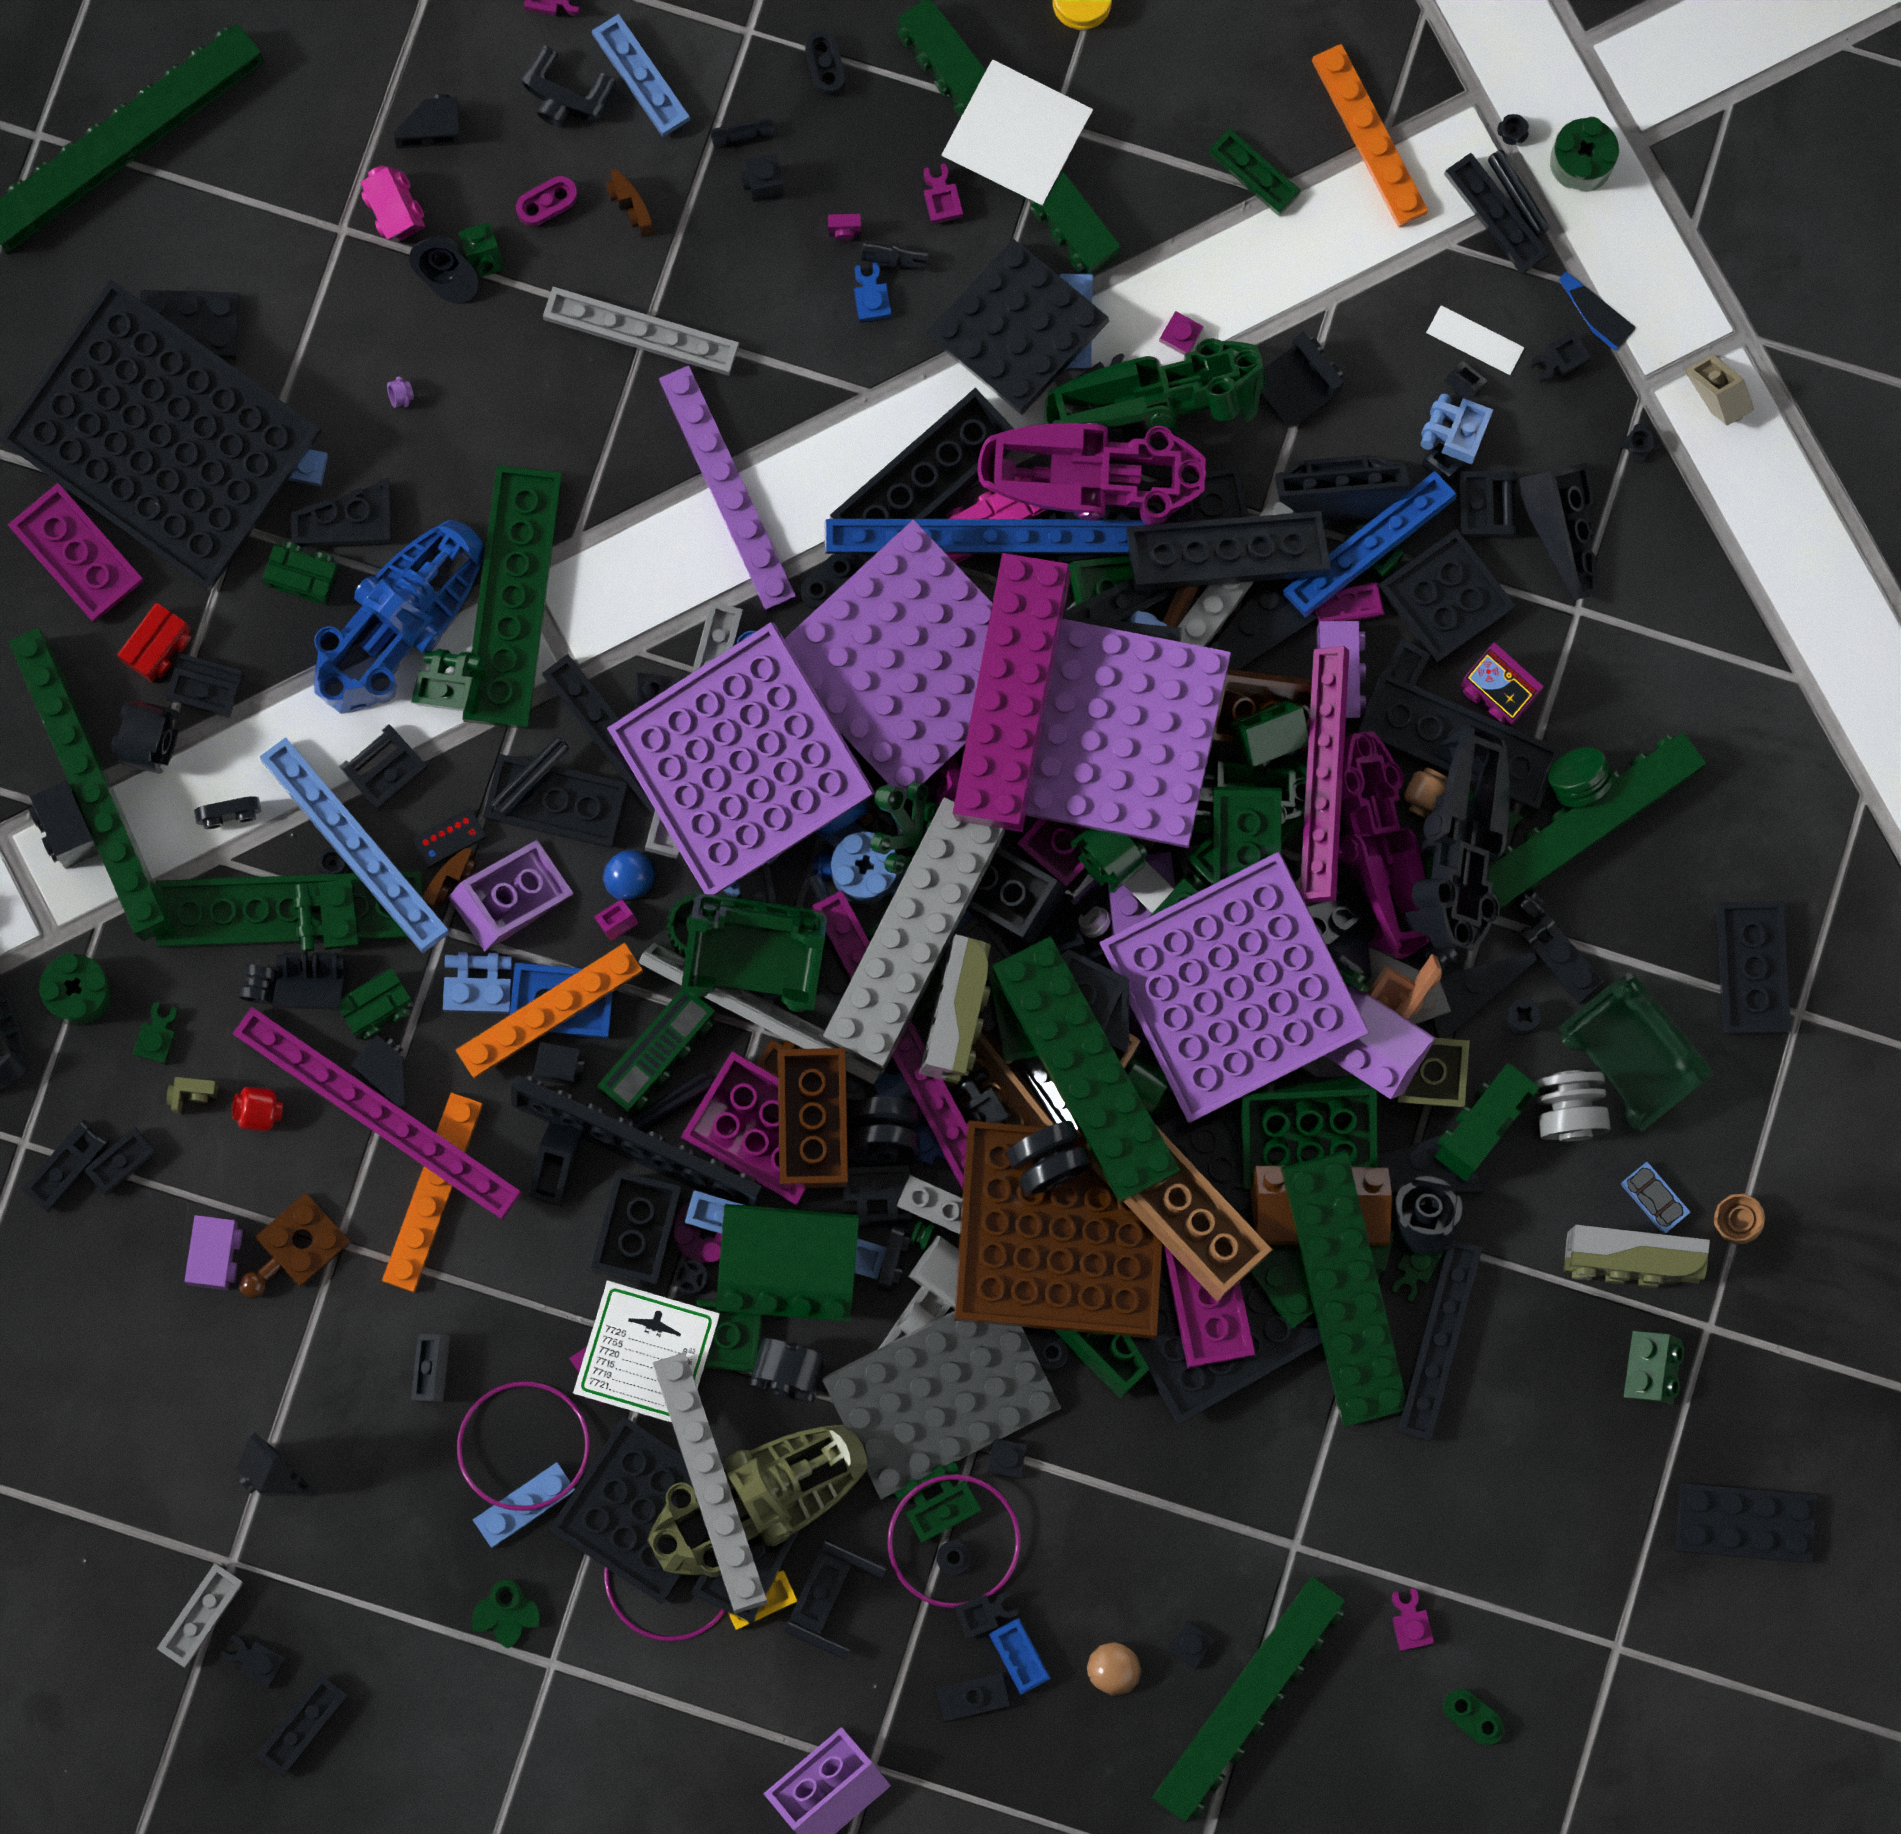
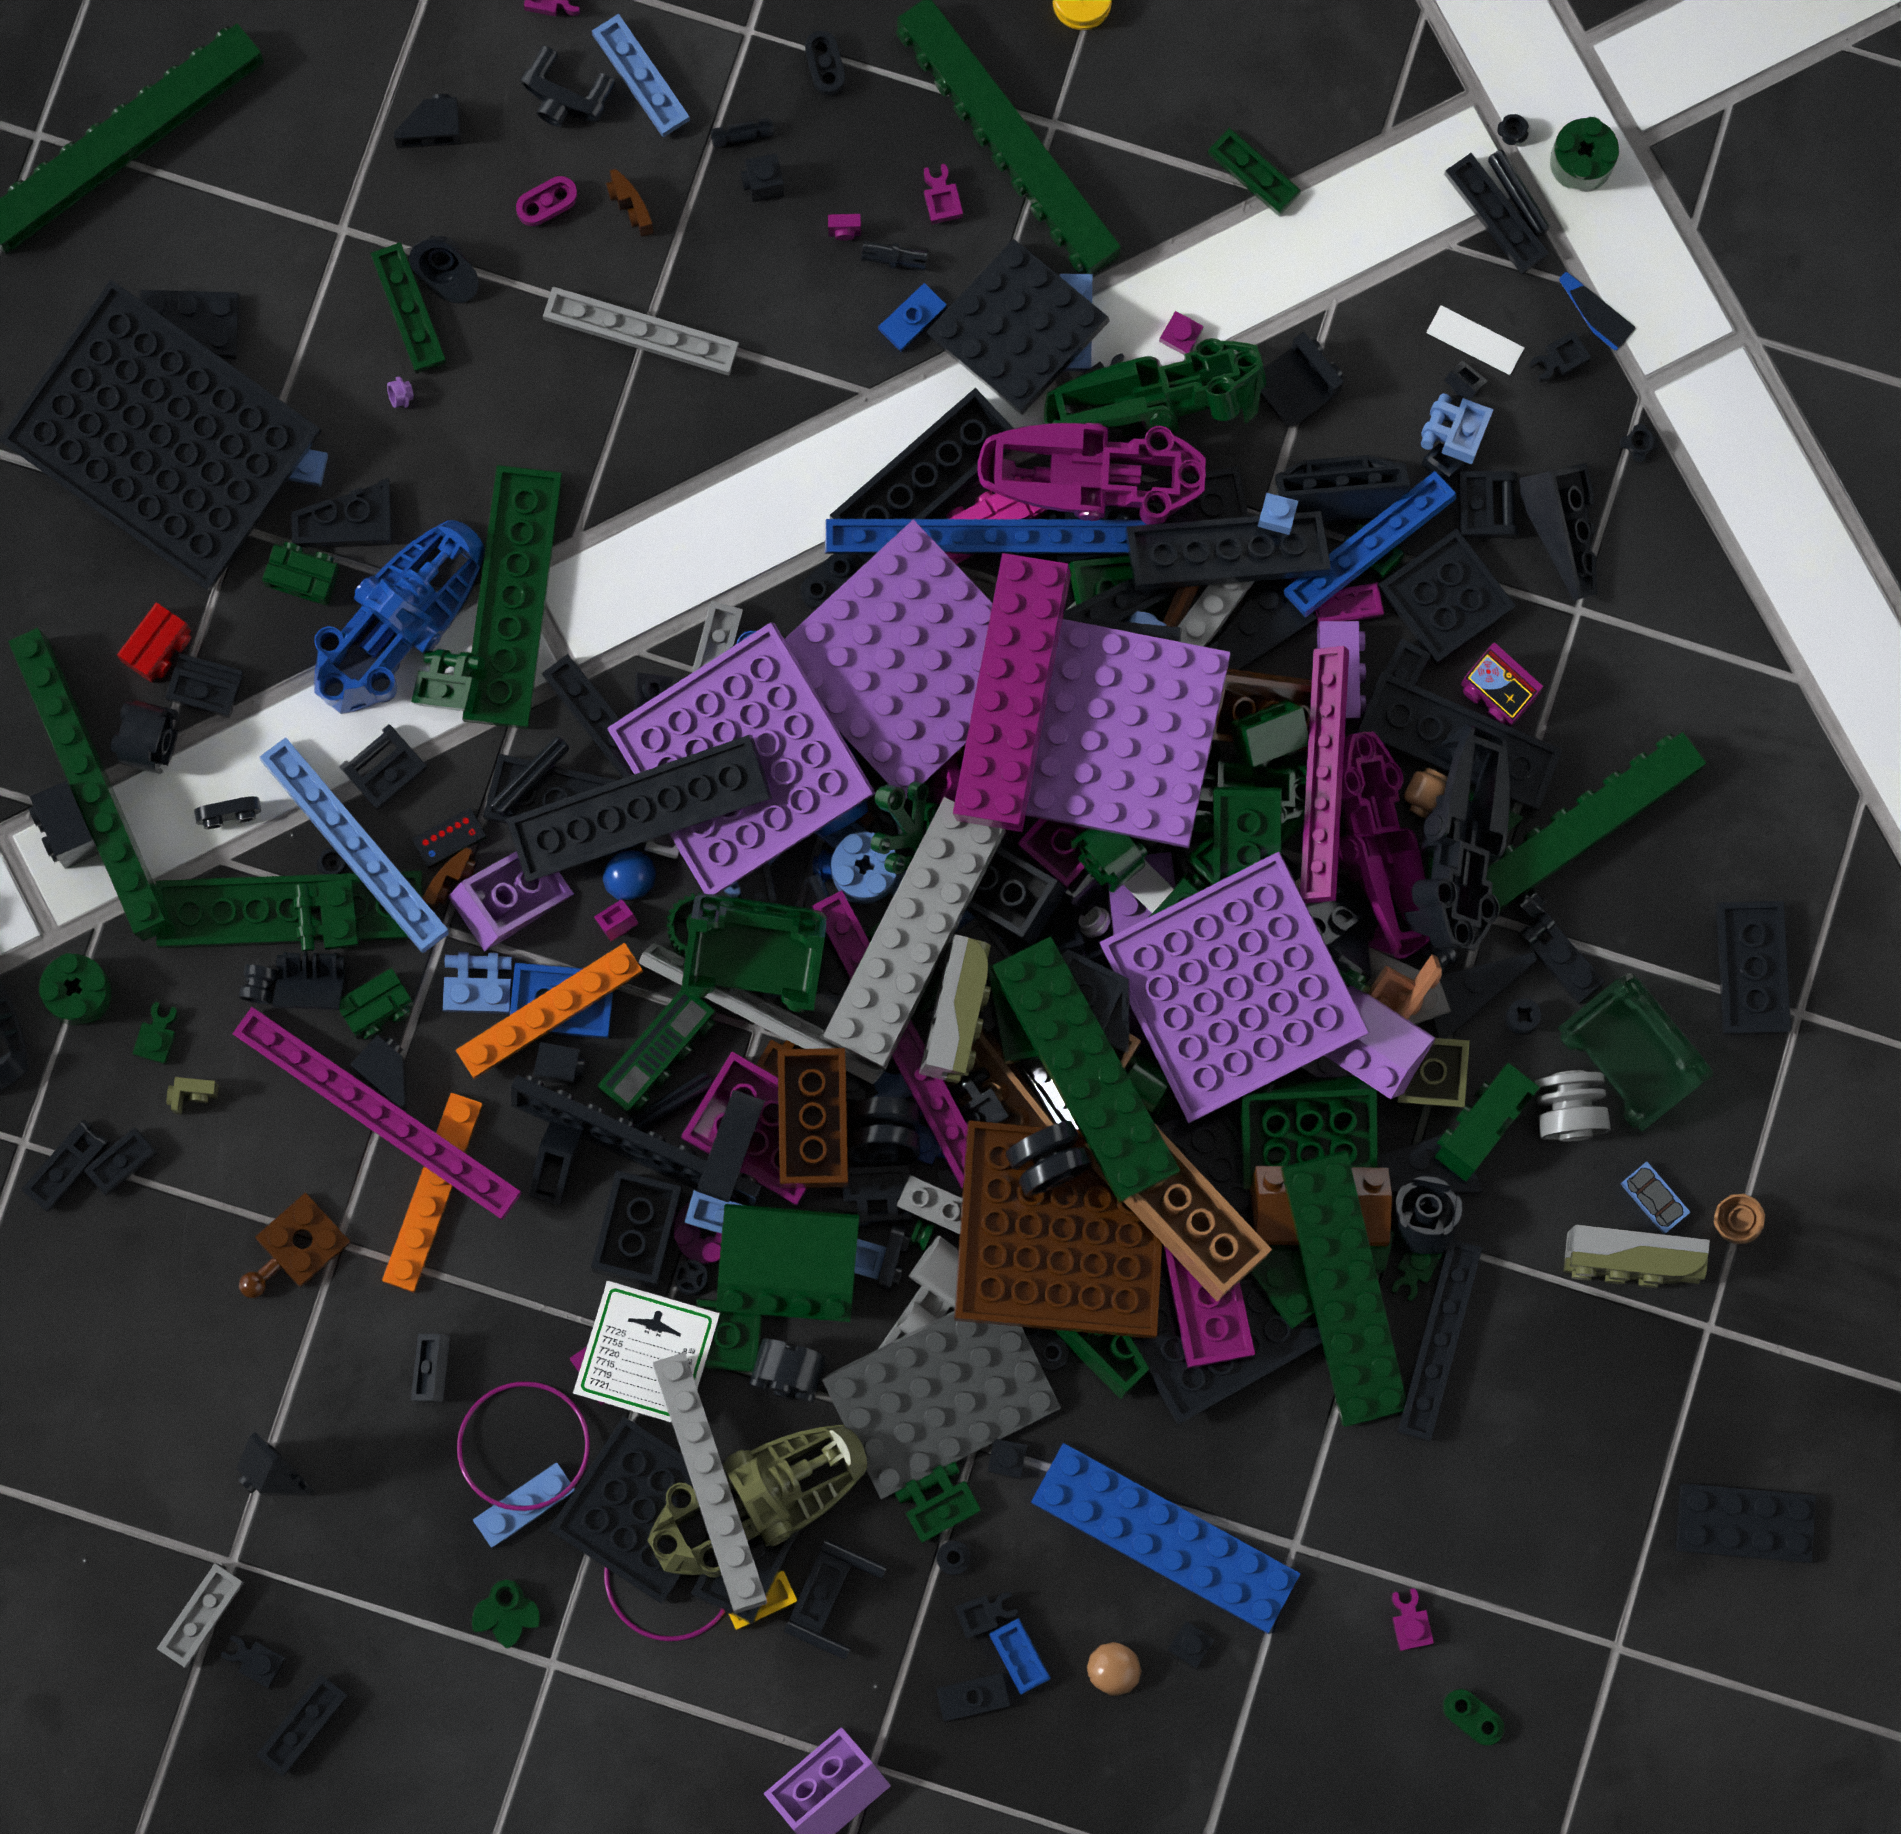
(75, 553): magenta plate -> none
(212, 1253): medium lavender brick -> none
(256, 1109): red head -> none
(391, 201): dark pink brick -> none
(408, 308): none -> dark green plate
(481, 249): dark green bracket -> none
(639, 808): none -> black plate
(727, 488): medium lavender plate -> none
(730, 1146): none -> black slope
(871, 299): blue plate -> none
(912, 317): none -> blue plate
(943, 1478): magenta piece -> none
(1017, 132): white sticker -> none
(1165, 1538): none -> blue plate
(1248, 1699): dark green brick -> none
(1278, 513): none -> medium blue plate
(1369, 135): orange plate -> none
(1580, 777): dark green head -> none
(1653, 1367): dark green bracket -> none
(1721, 389): dark tan slope -> none

